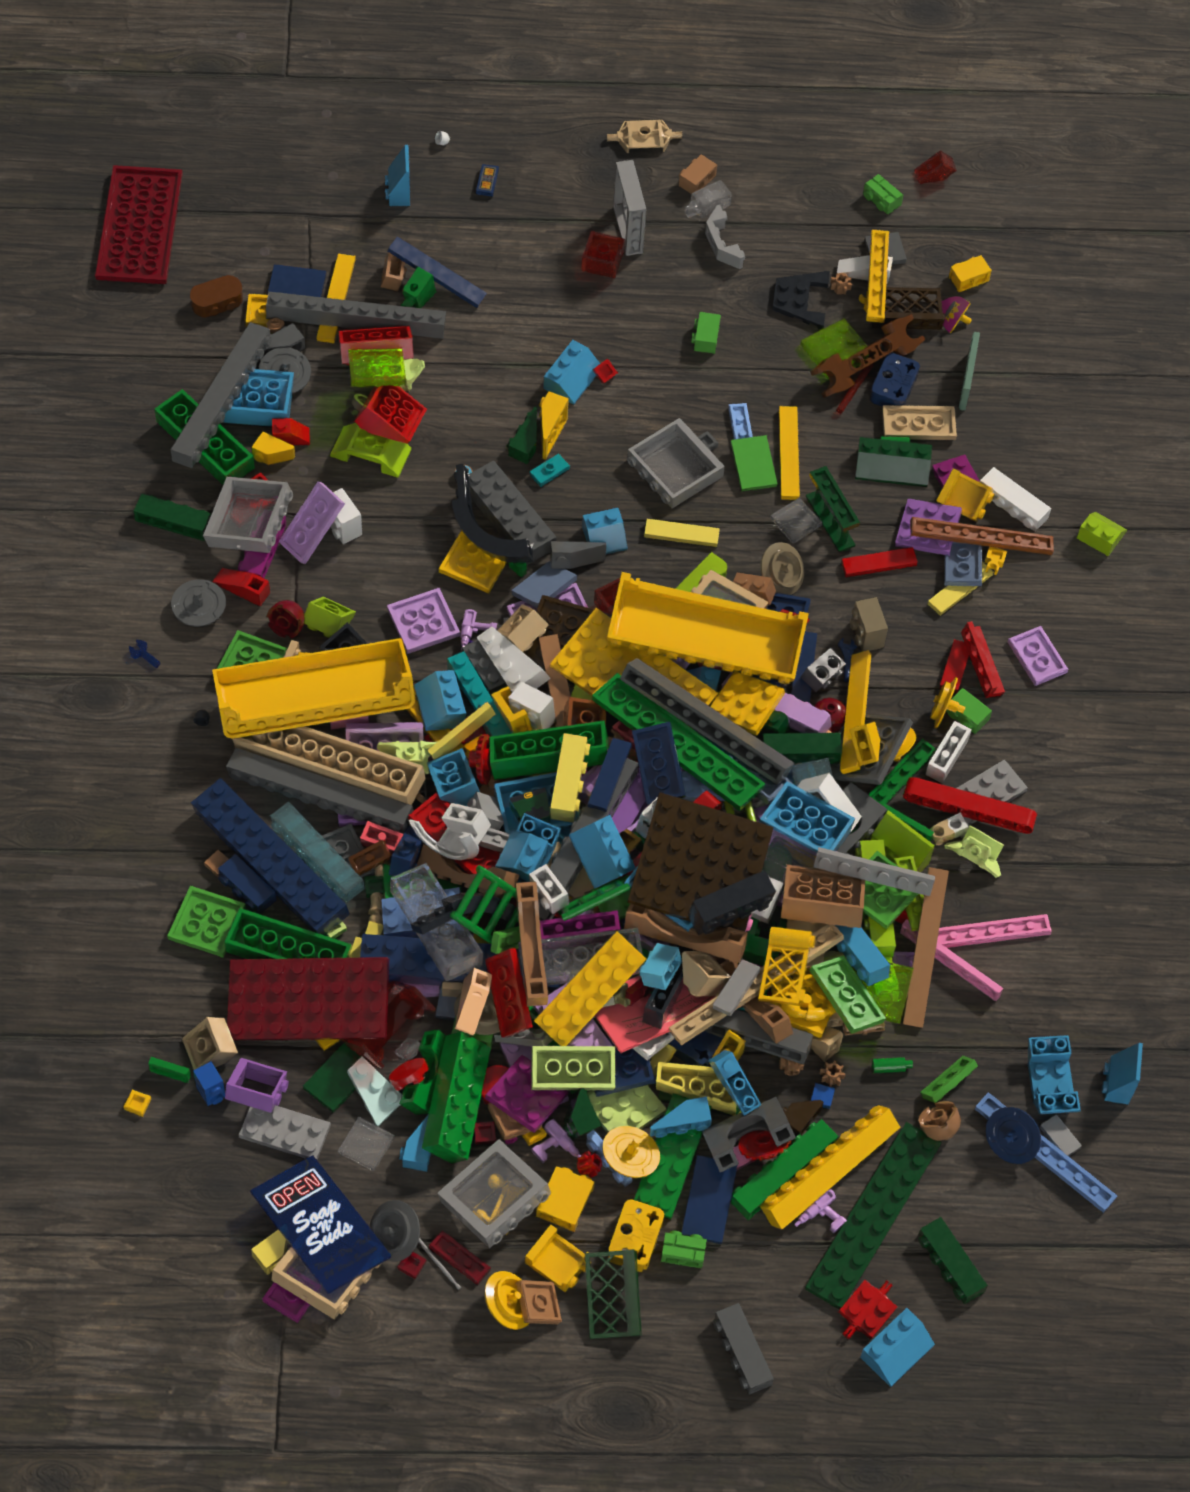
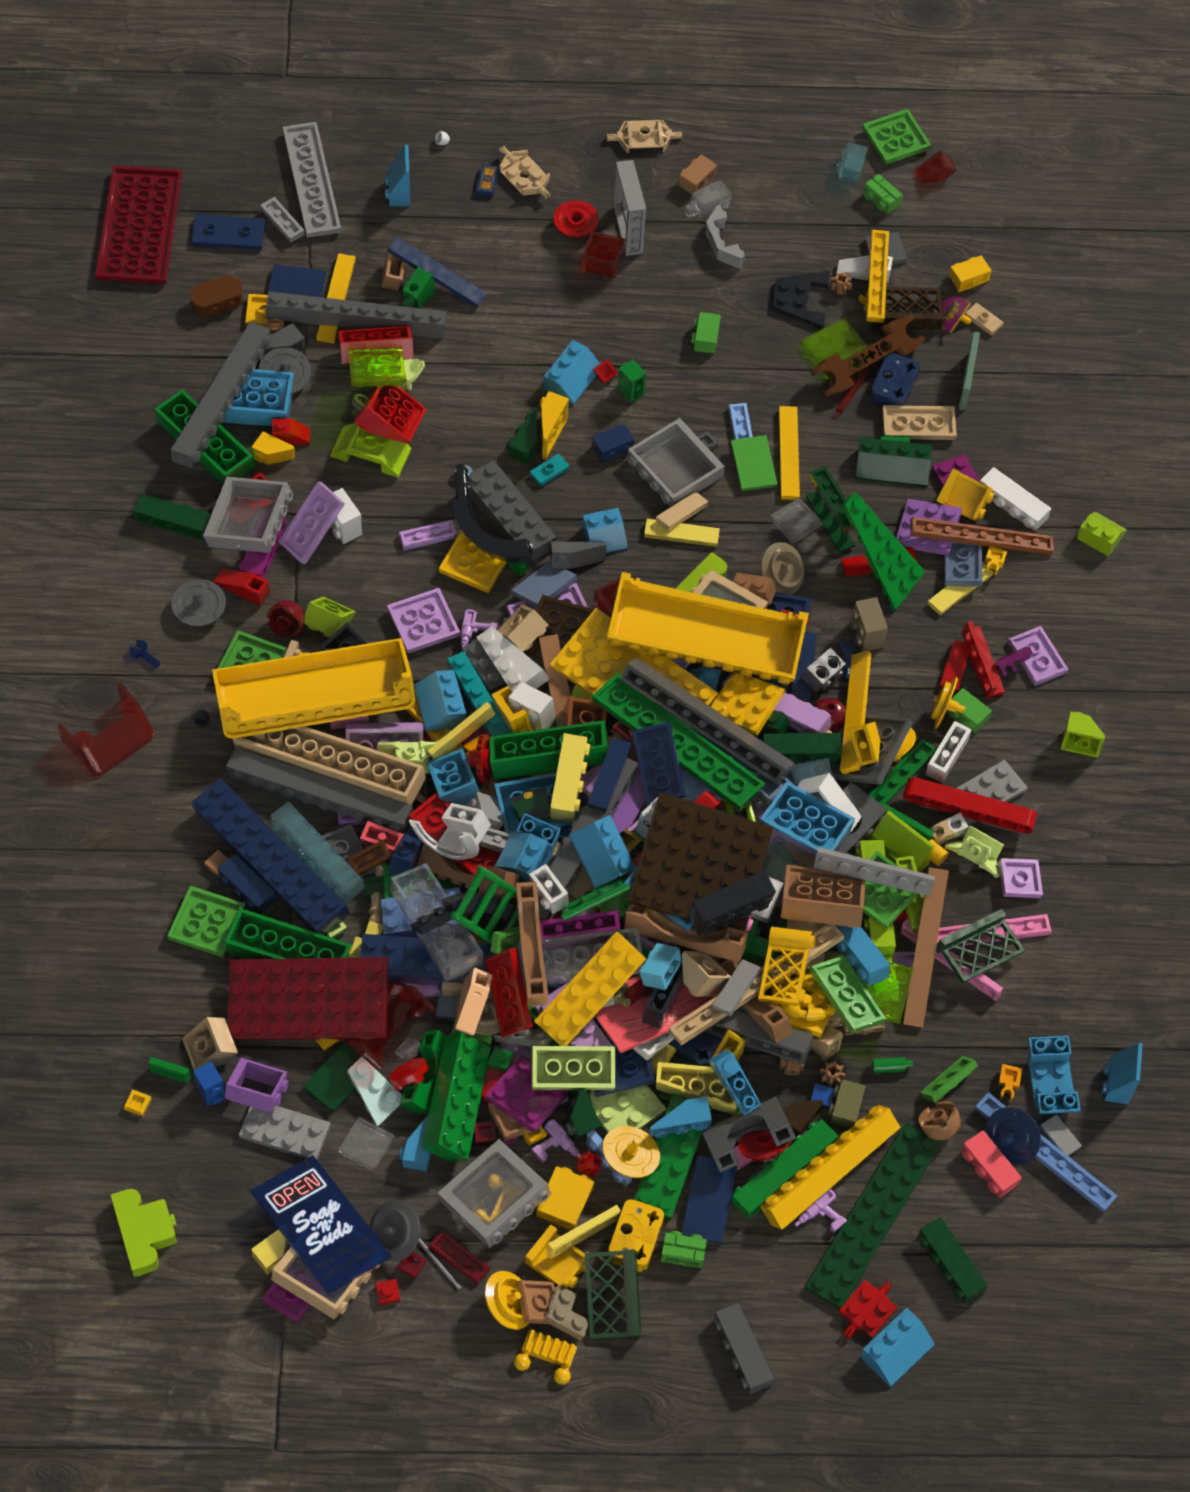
(116, 742): none -> clear red windscreen
(143, 1229): none -> lime brick
(228, 232): none -> dark blue plate
(282, 219): none -> light grey plate
(311, 179): none -> light grey plate
(388, 1292): none -> red plate
(427, 535): none -> lavender tile
(500, 1059): none -> green plate
(519, 163): none -> tan plate
(547, 1349): none -> yellow gear
(561, 1316): none -> dark tan plate
(576, 218): none -> red gear
(583, 1232): none -> light yellow tile
(612, 443): none -> dark blue brick
(631, 381): none -> green brick
(682, 511): none -> tan tile
(848, 1103): none -> olive brick
(852, 162): none -> clear light blue brick
(885, 554): none -> green wing
(896, 136): none -> bright green plate
(939, 854): none -> yellow piece
(974, 930): none -> dark green fence
(984, 319): none -> tan plate
(991, 1164): none -> coral brick
(1009, 1079): none -> light orange plate
(1020, 878): none -> lavender plate
(1022, 655): none -> magenta plate
(1082, 735): none -> lime slope

